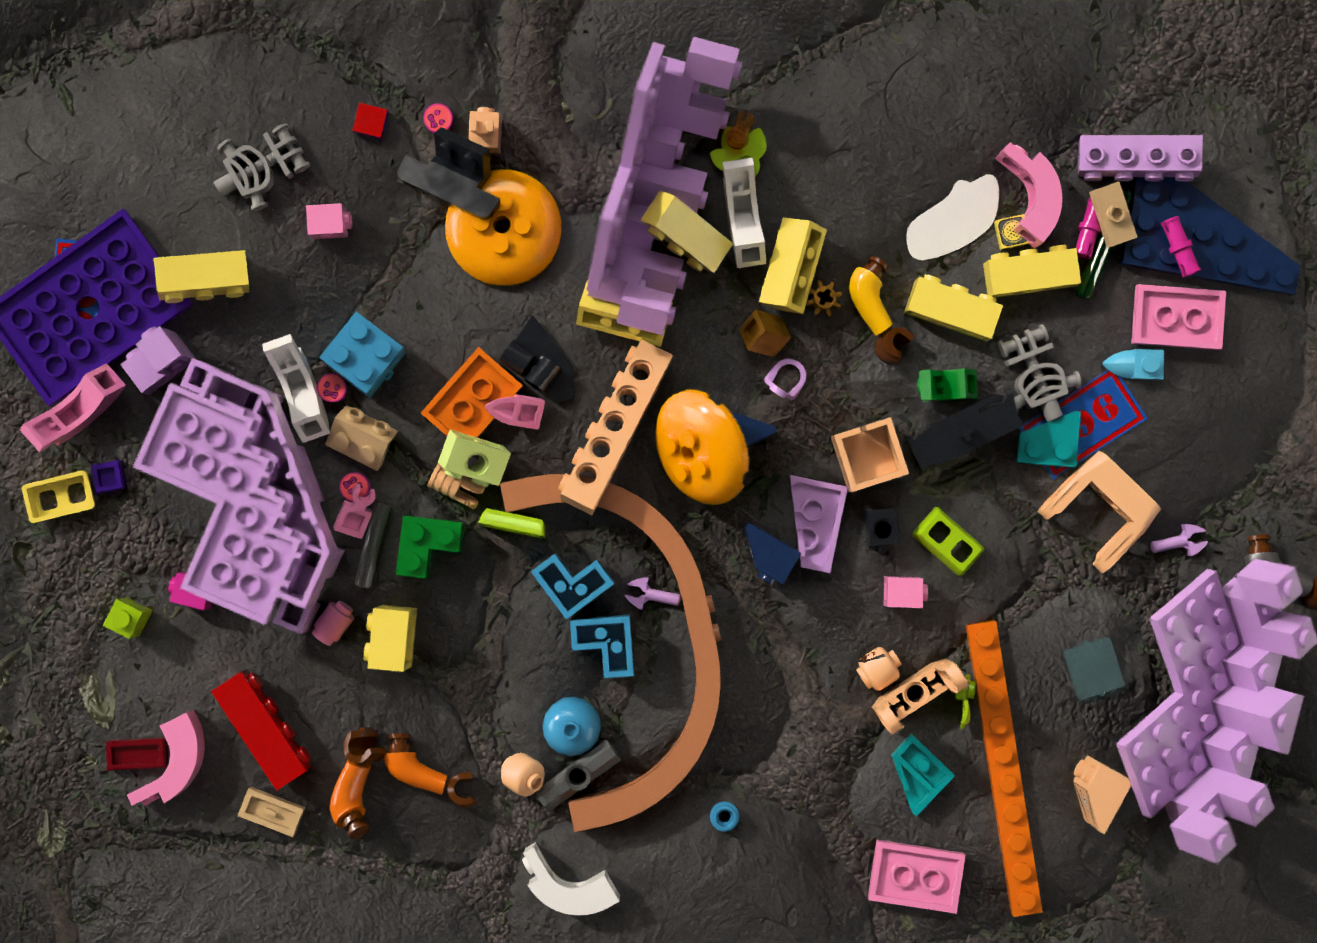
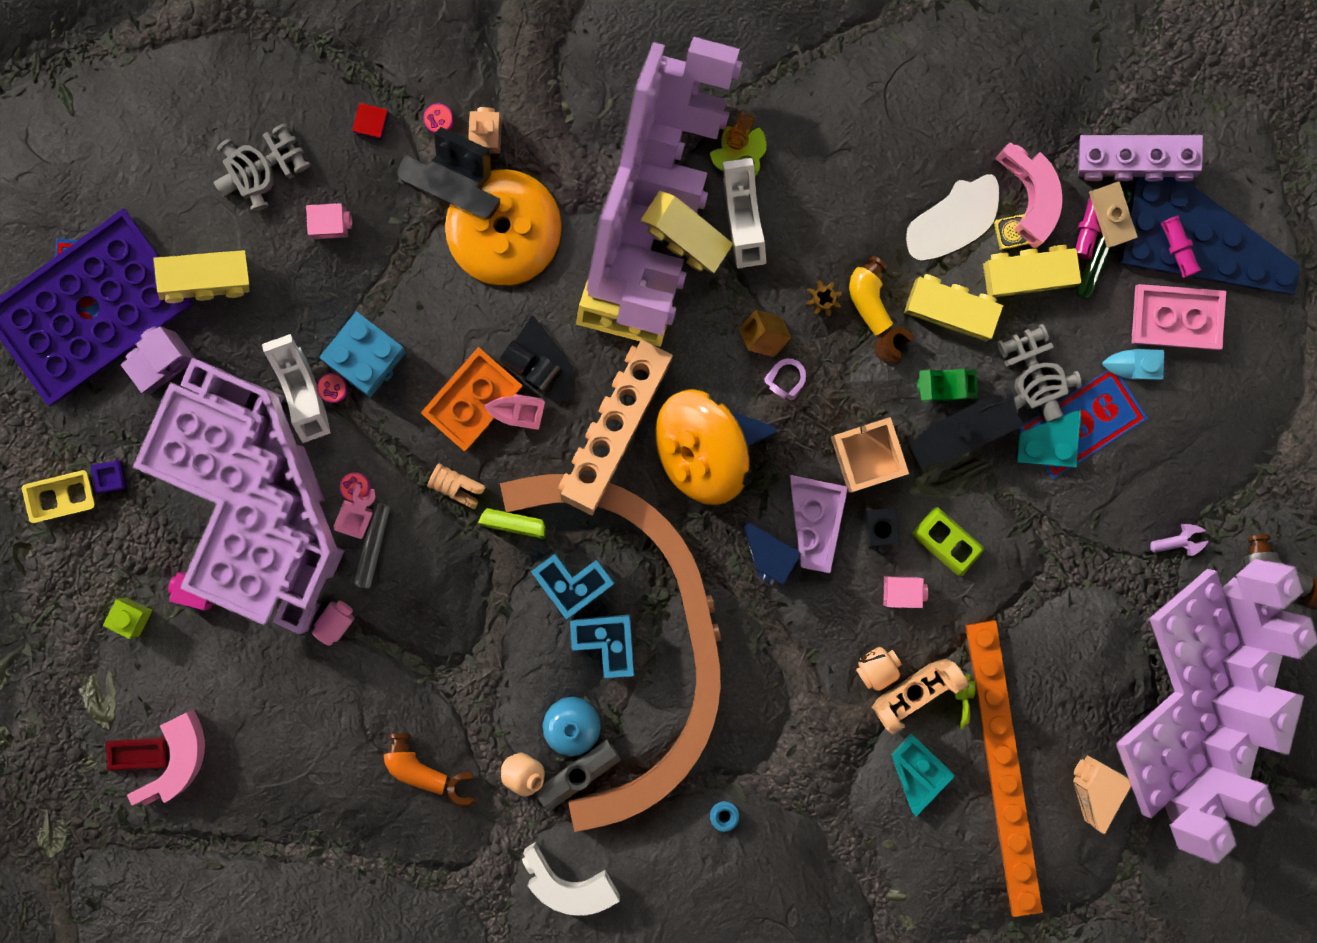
(77, 411): bright pink arch -> none
(262, 728): red brick -> none
(271, 811): tan plate -> none
(346, 800): piece -> none
(361, 437): tan bracket -> none
(391, 638): light yellow piece -> none
(419, 539): green brick -> none
(458, 450): yellowish green brick -> none
(651, 594): lavender bar -> none
(793, 265): light yellow brick -> none
(916, 876): bright pink plate -> none
(1093, 668): clear light blue piece -> none
(1119, 492): light nougat connector -> none

